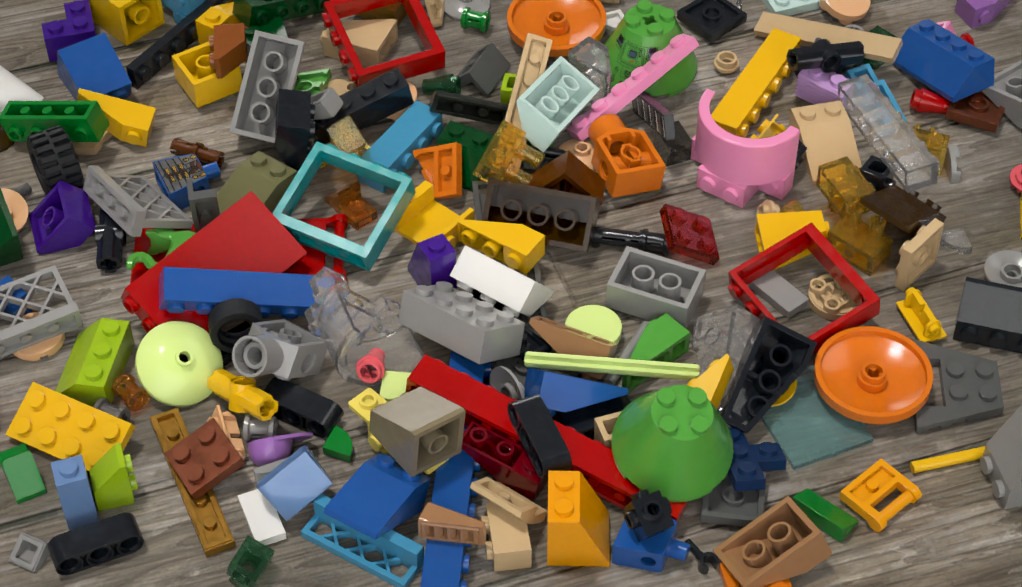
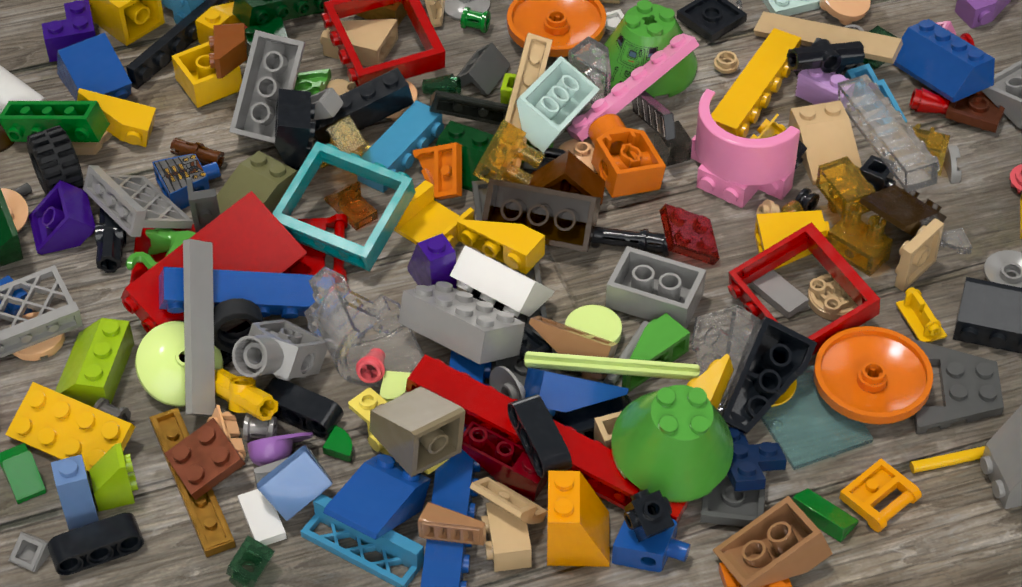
(130, 392): clear orange bush -> none
(199, 328): none -> light grey tile
(703, 557): black hand -> none
(808, 199): none -> black bush

